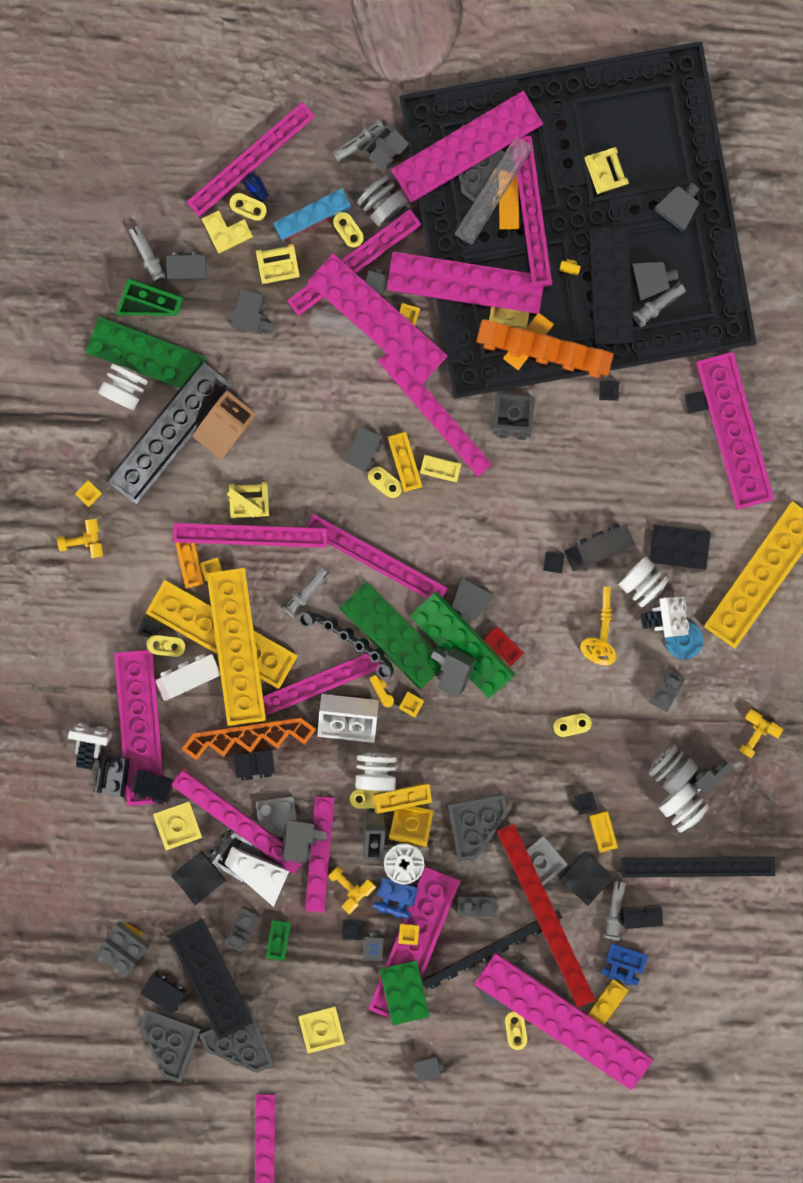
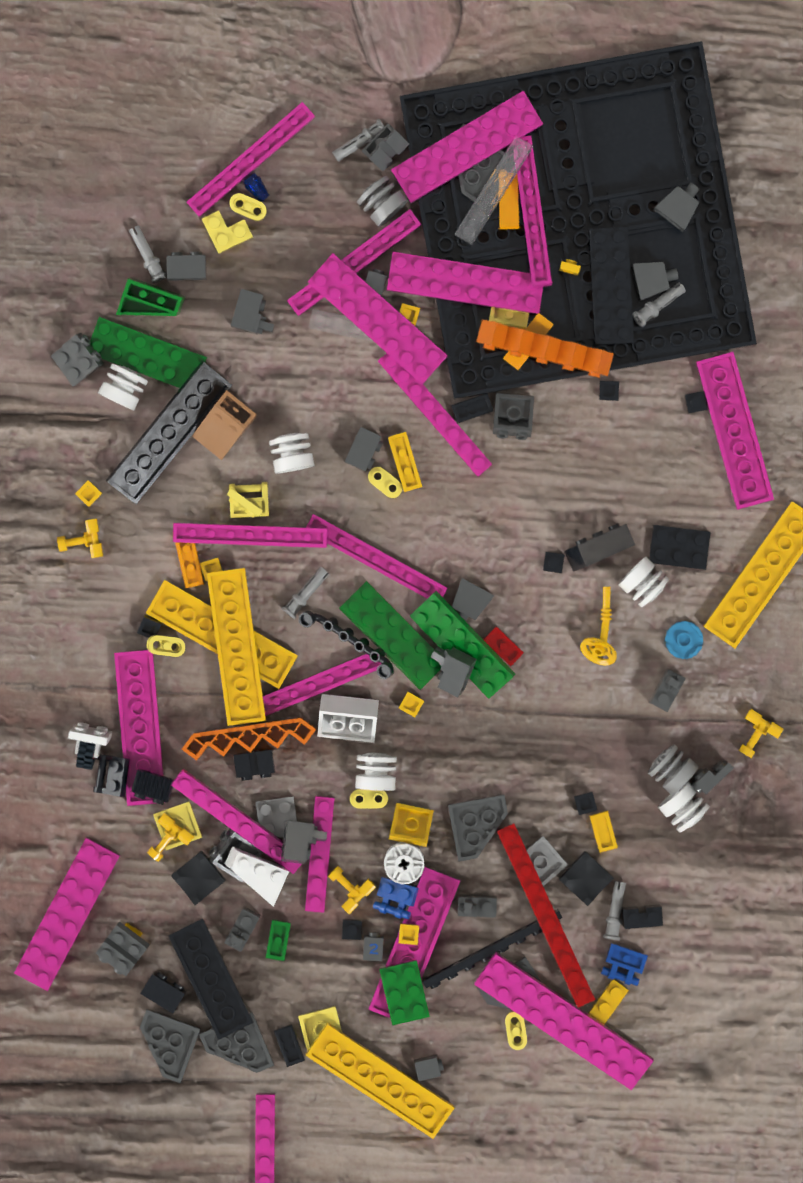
(67, 914): none -> dark pink plate
(77, 359): none -> dark grey plate
(173, 832): none -> yellow bar
(186, 677): white wedge -> none
(278, 270): light yellow plate -> none
(289, 1045): none -> black plate
(291, 453): none -> white wheel
(312, 215): dark azure brick -> none
(348, 230): light yellow plate -> none
(373, 835): dark grey hinge -> none
(379, 685): yellow plate -> none
(380, 1080): none -> yellow plate
(402, 798): yellow plate -> none
(440, 468): light yellow plate -> none
(472, 408): none -> black plate
(572, 725): light yellow plate -> none
(601, 172): light yellow plate -> none
(668, 617): white plate -> none
(698, 866): black plate -> none

